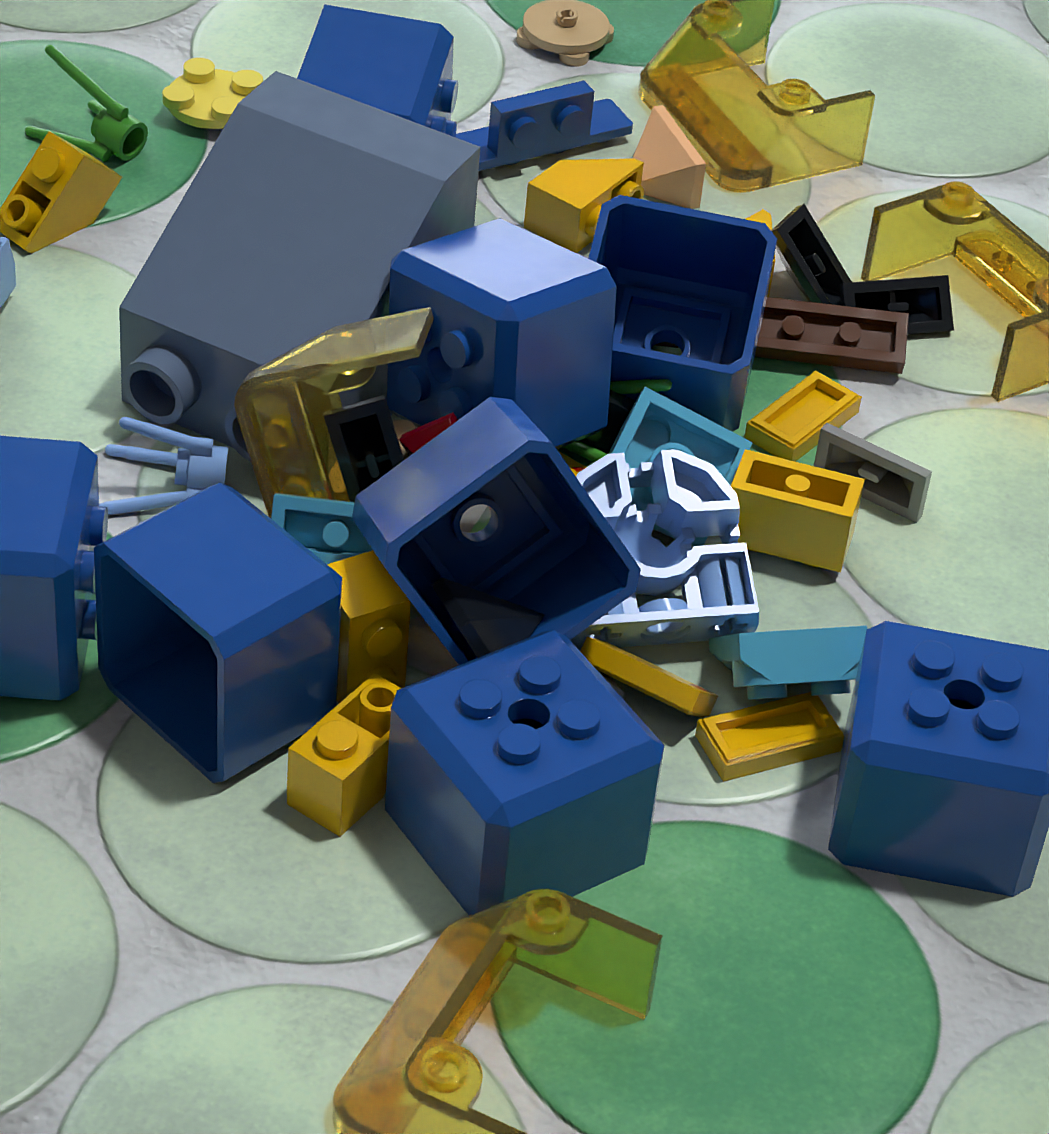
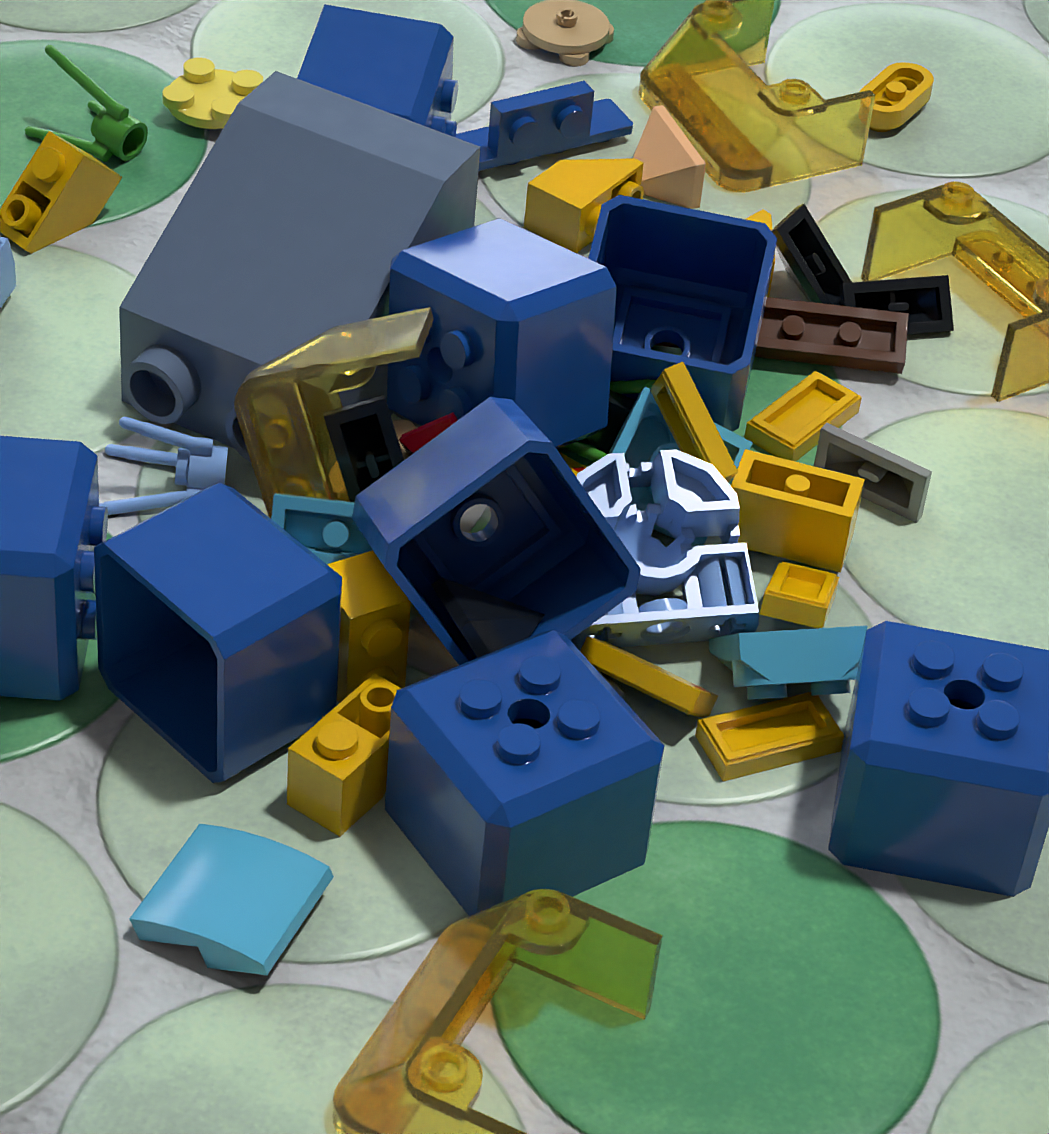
(232, 898): none -> medium azure slope
(690, 419): none -> yellow tile
(800, 595): none -> yellow tile
(898, 94): none -> yellow plate

